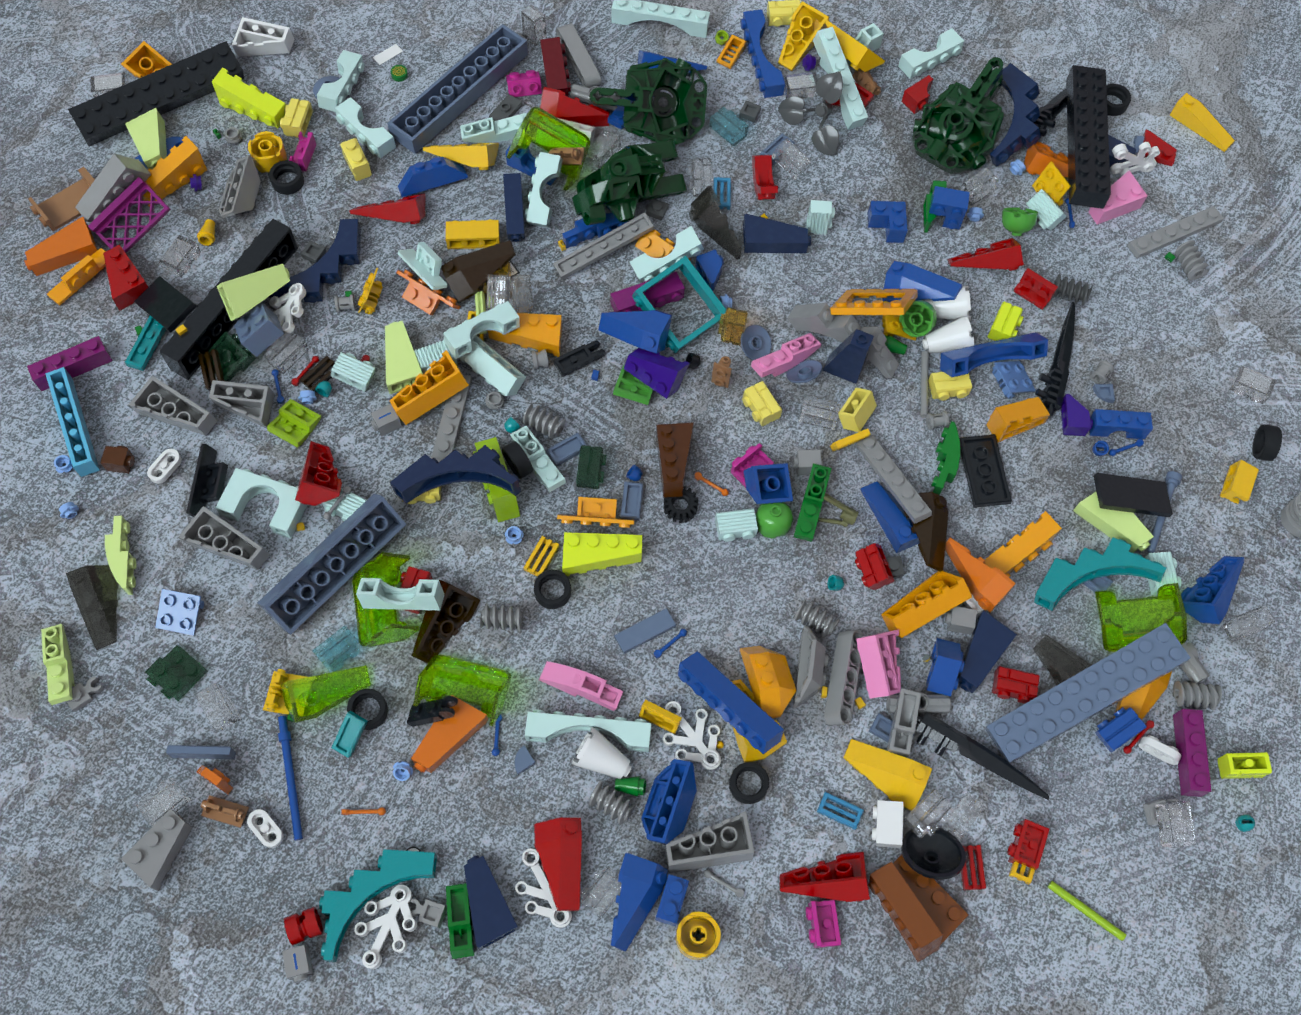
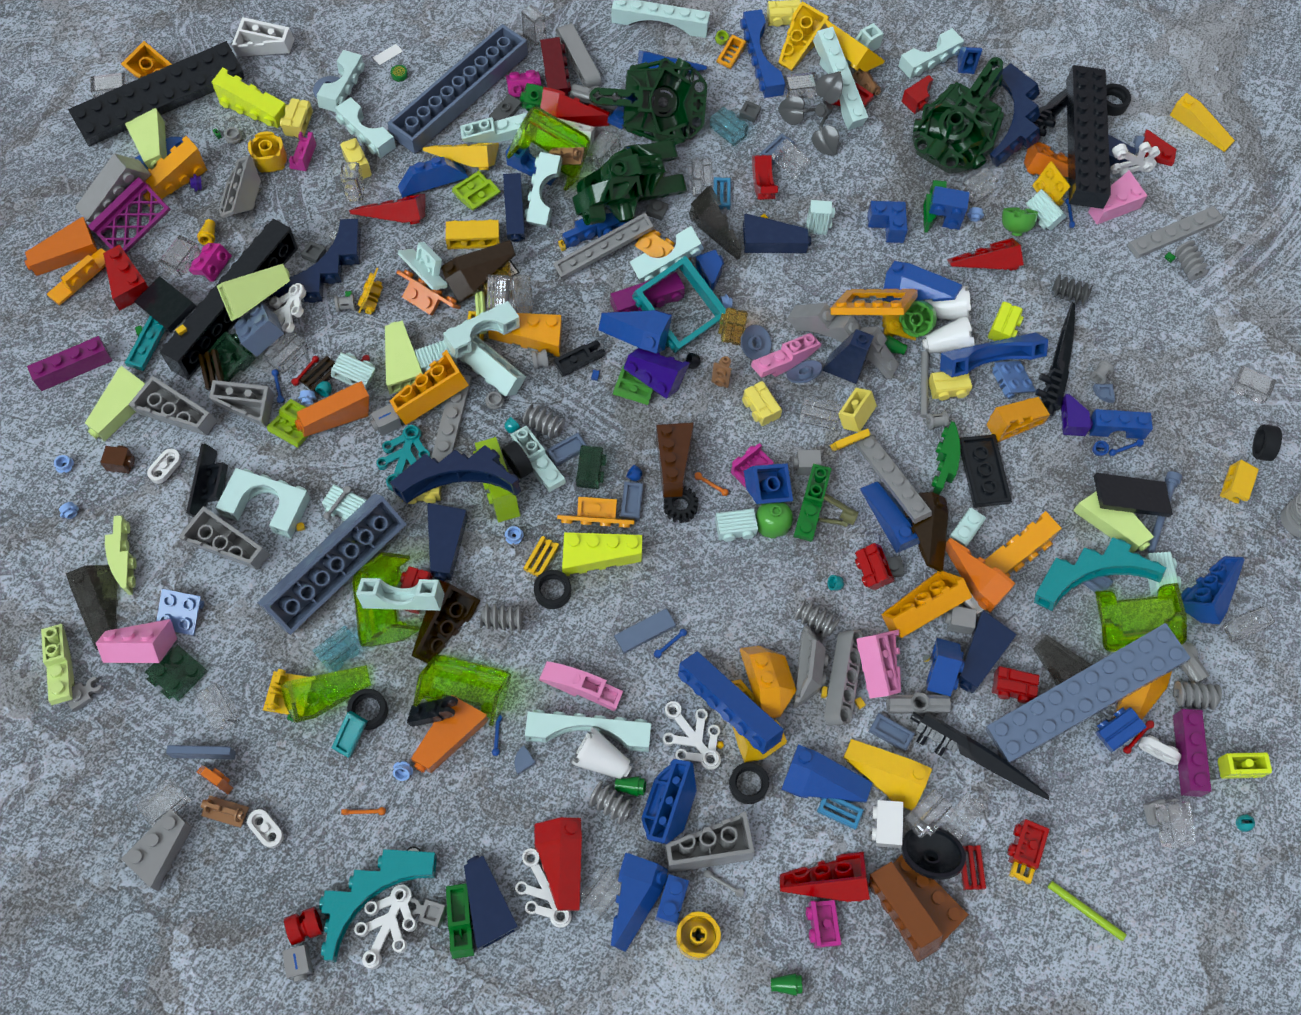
(61, 207): medium nougat panel -> none
(72, 422): medium azure brick -> none
(113, 407): none -> yellowish green slope
(137, 643): none -> bright pink wedge
(210, 261): none -> dark pink bracket
(284, 167): black tyre -> none
(285, 738): blue bar -> none
(318, 477): red wedge -> none
(334, 410): none -> orange slope
(352, 181): none -> clear brick
(402, 454): none -> teal plant
(446, 533): none -> dark blue slope
(475, 190): none -> lime slope
(531, 96): none -> green brick
(660, 716): yellow tile -> none
(787, 984): none -> green cone
(809, 62): dark purple plate -> none
(818, 776): none -> blue wedge
(904, 722): light grey slope -> none
(967, 527): none -> light aqua brick
(968, 59): none -> blue slope
(1017, 167): light blue plate -> none
(1035, 289): red bracket -> none

